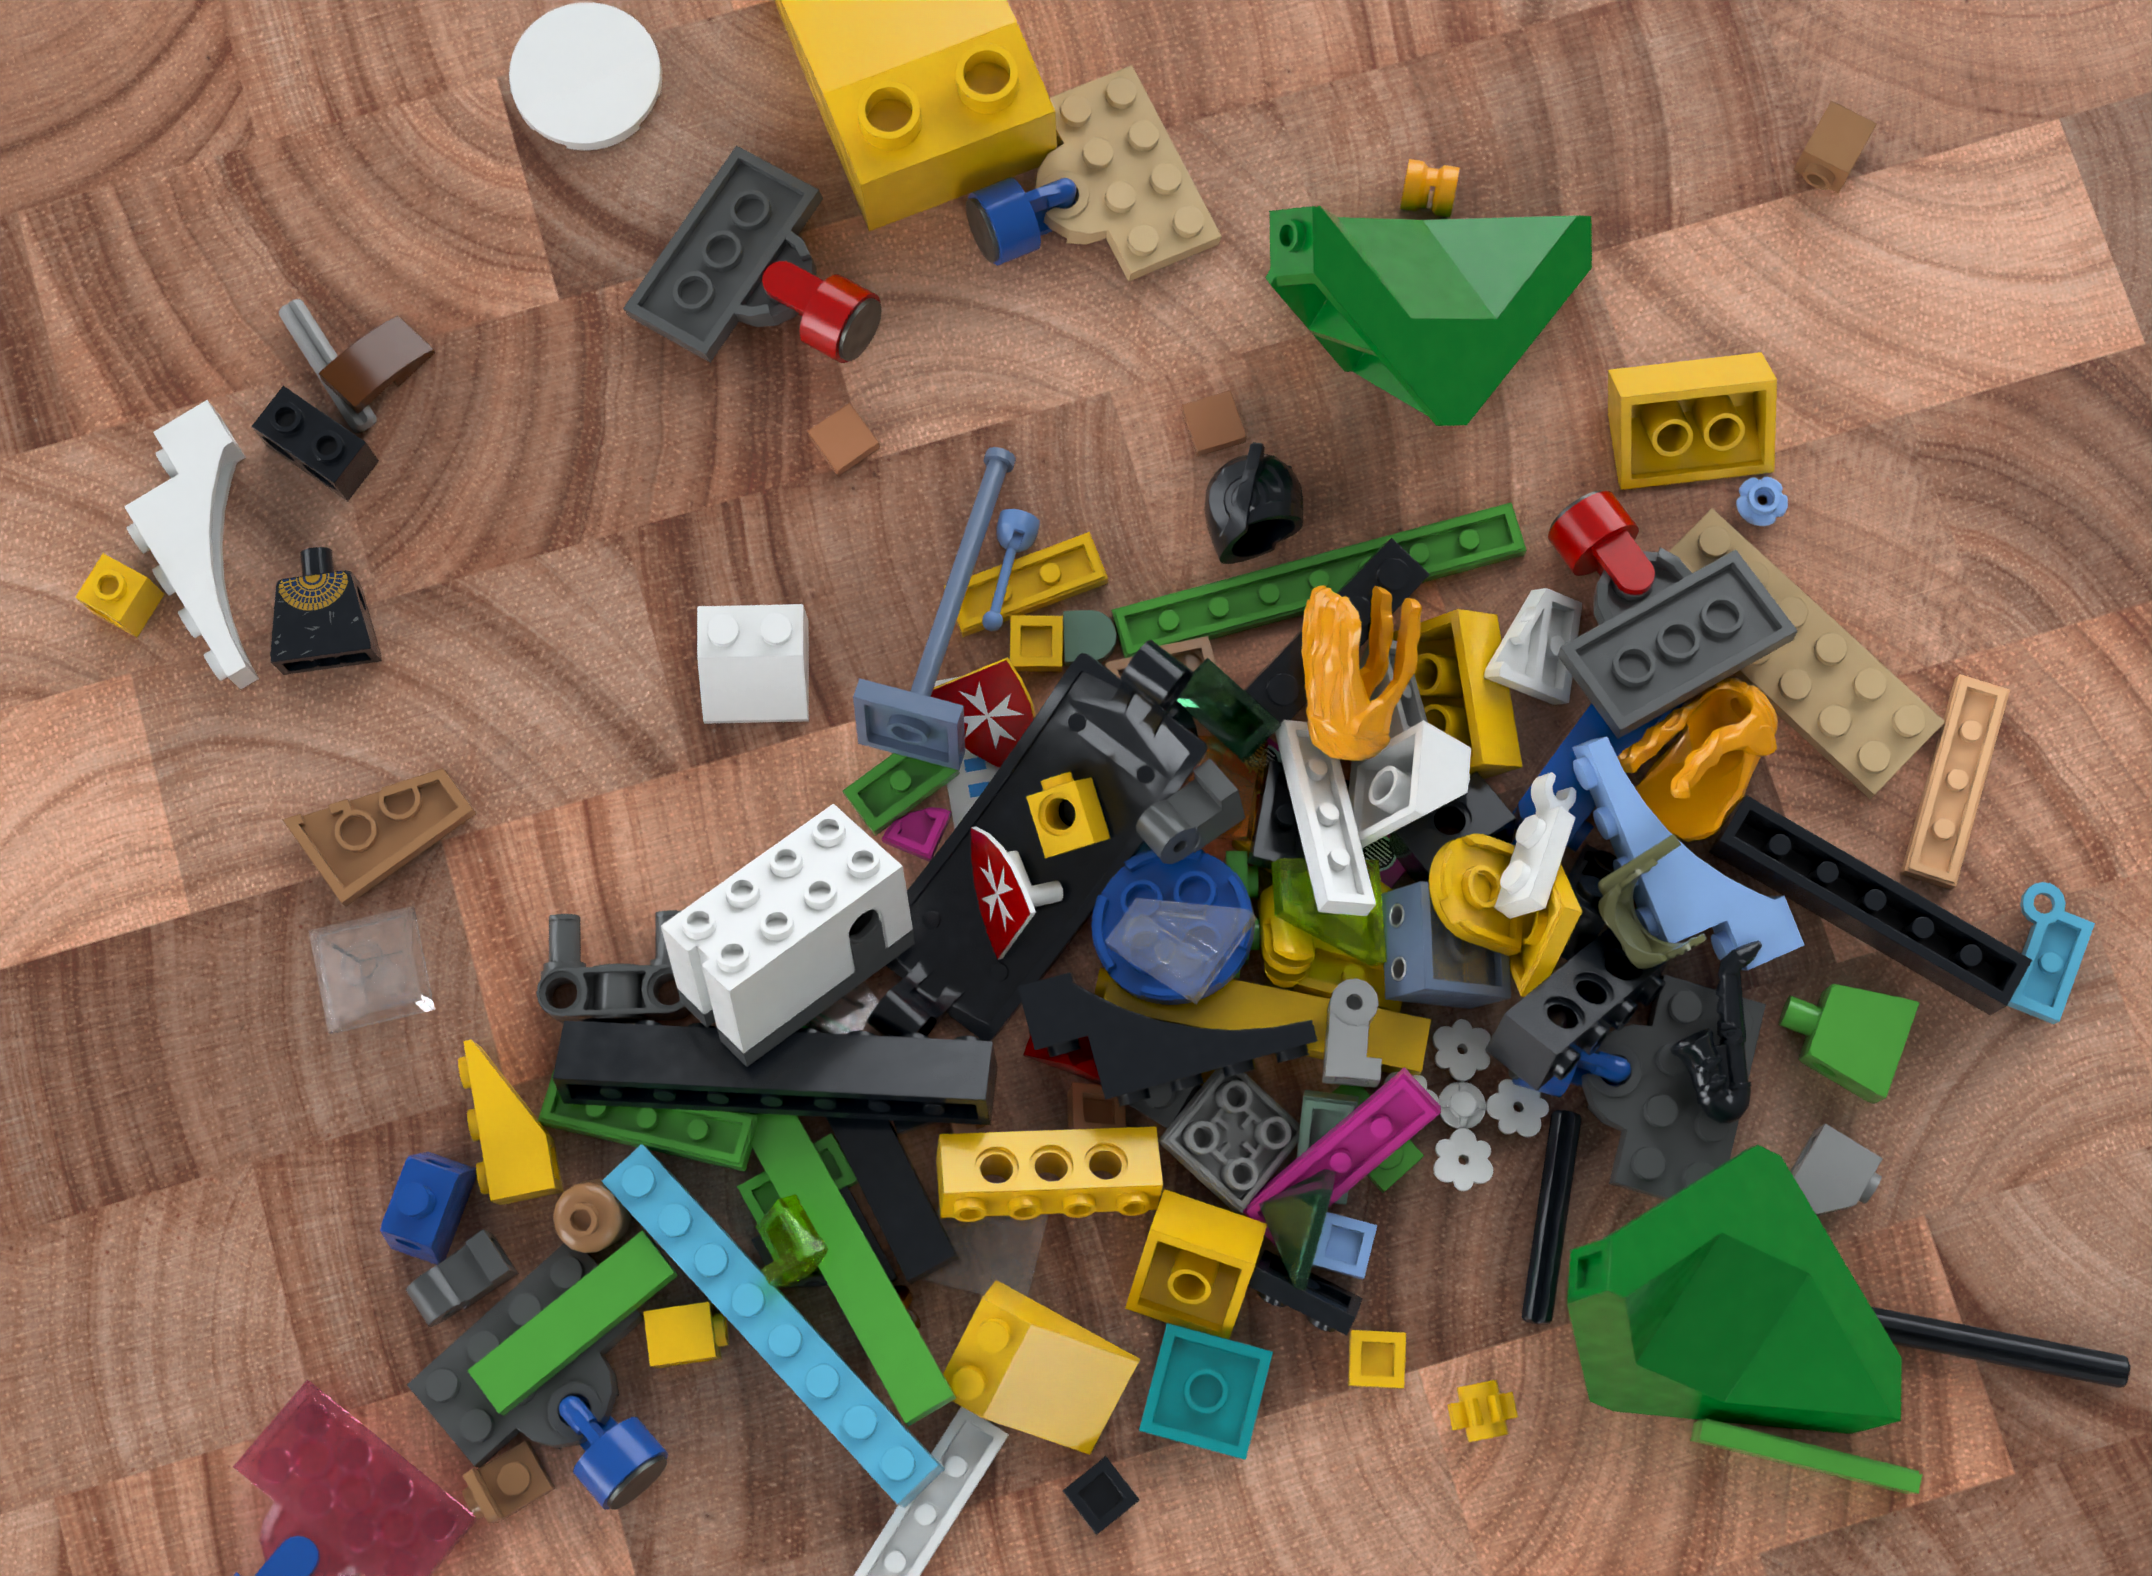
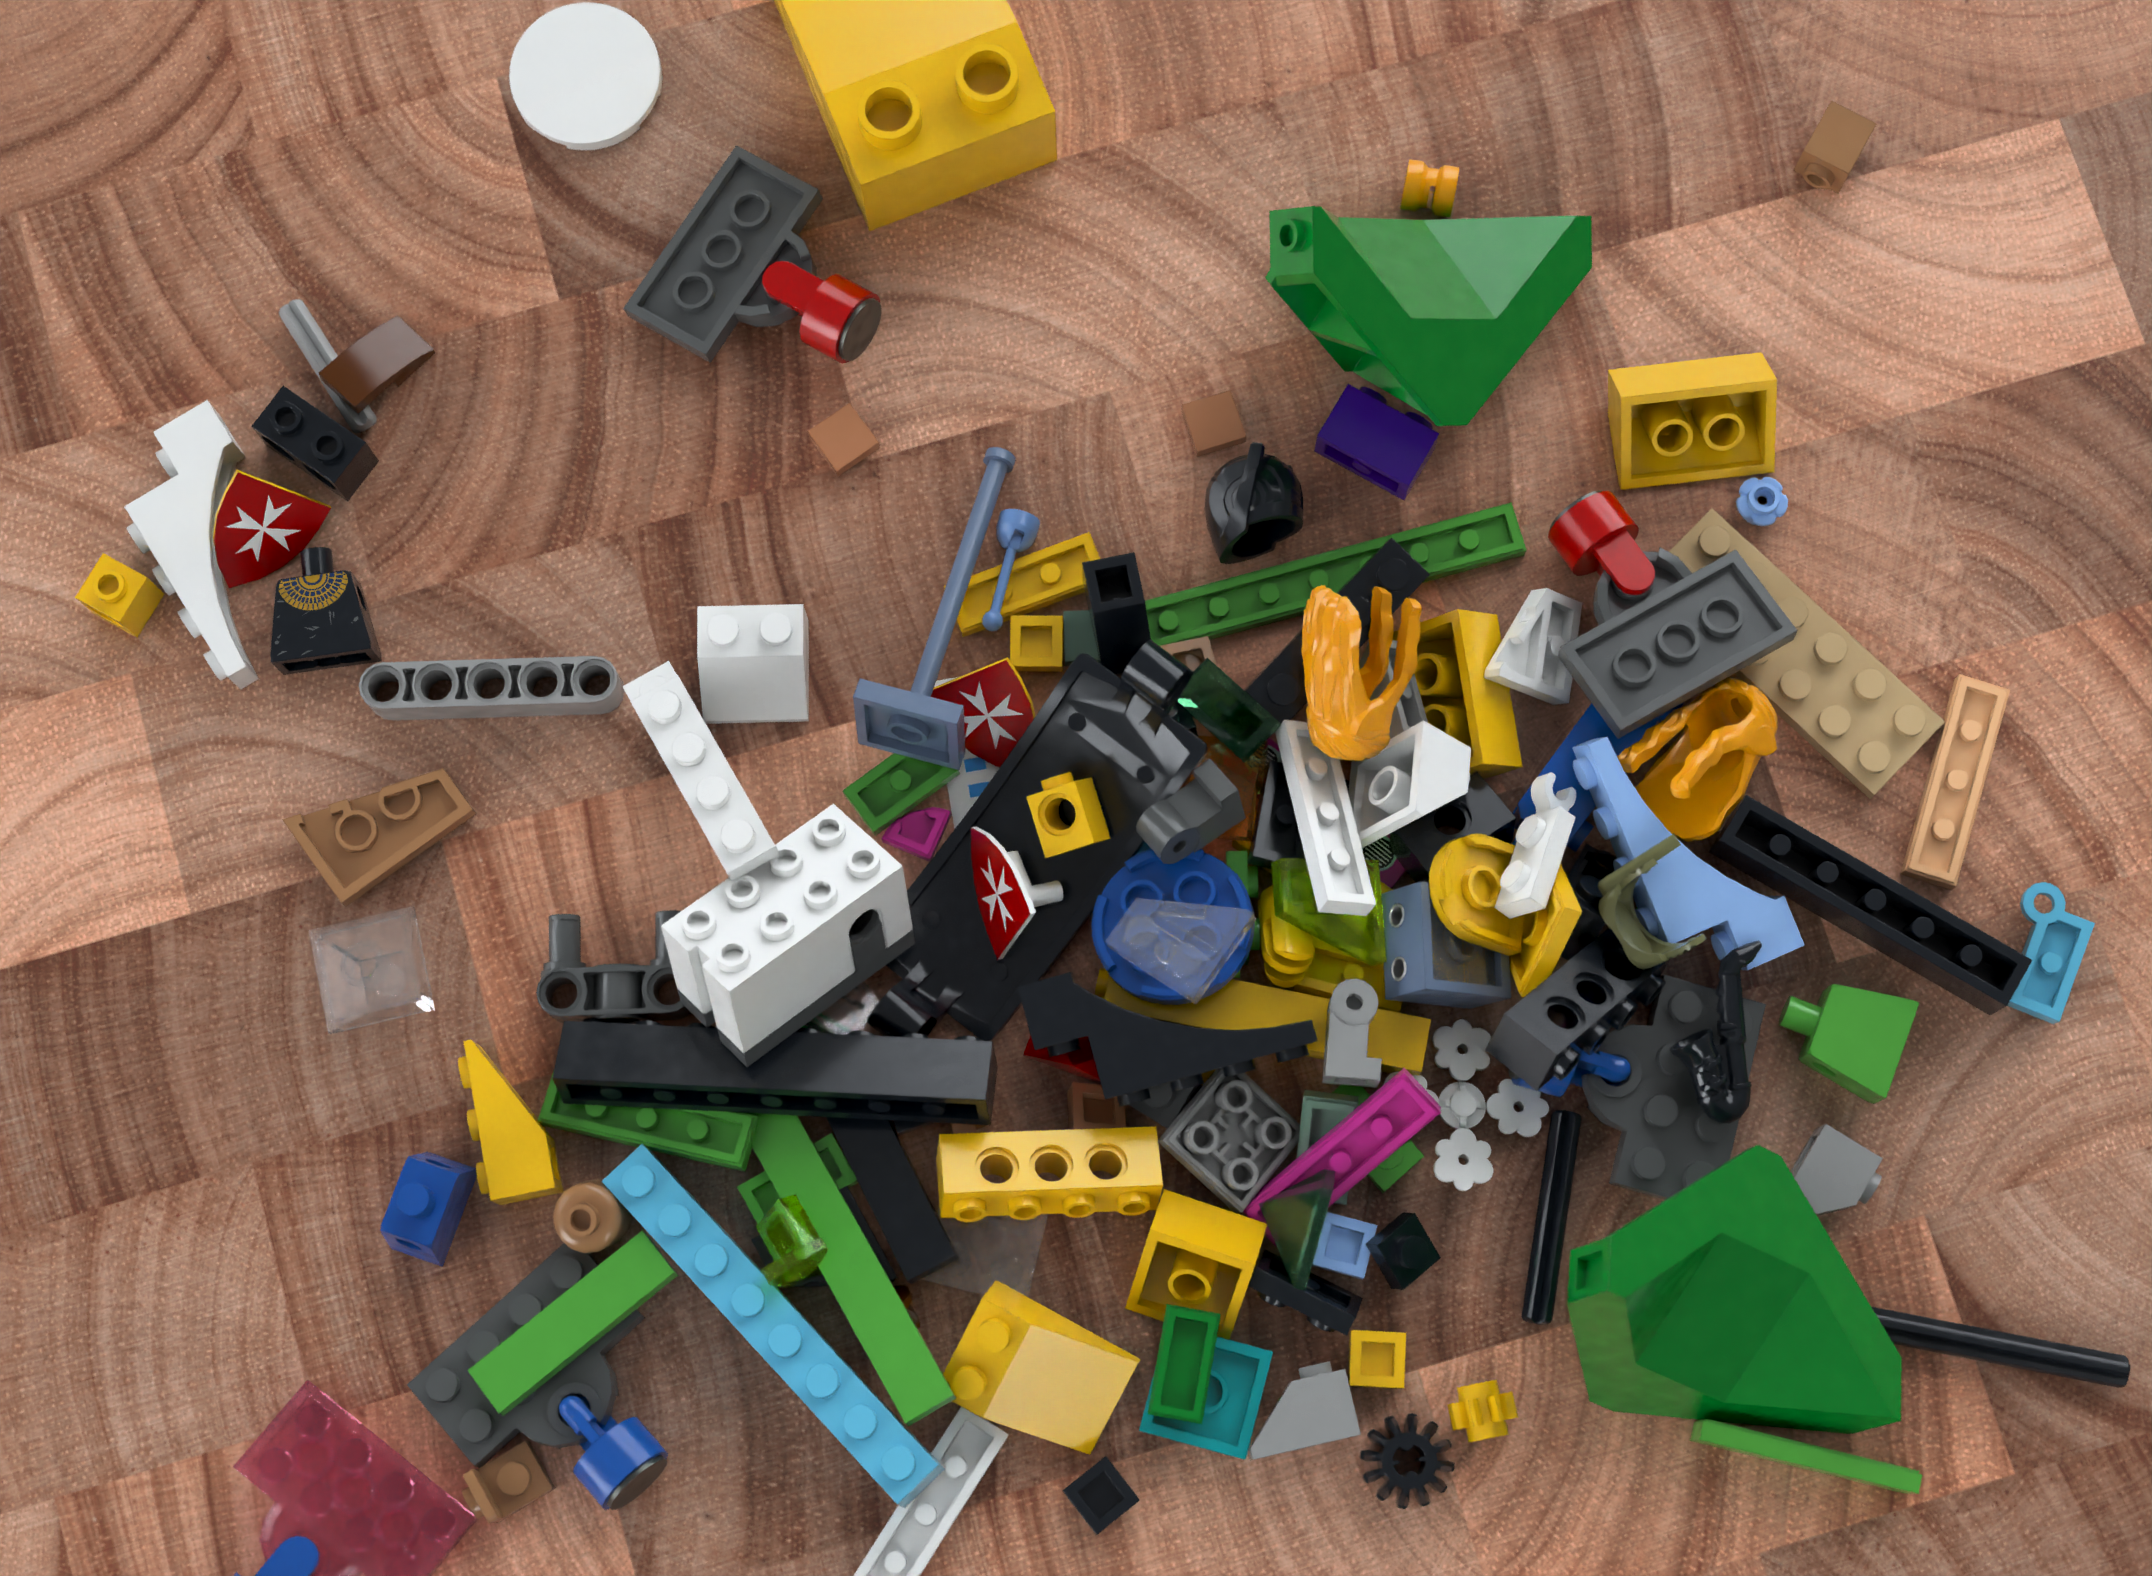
(262, 527): none -> red shield
(461, 1279): dark grey leg -> none
(469, 677): none -> light grey beam
(685, 1334): yellow brick -> none
(701, 771): none -> white arch
(1106, 180): tan plate -> none
(1116, 609): none -> black slope
(1184, 1364): none -> green tile
(1308, 1413): none -> light grey slope
(1377, 440): none -> dark purple brick
(1403, 1250): none -> black plate
(1408, 1479): none -> black gear

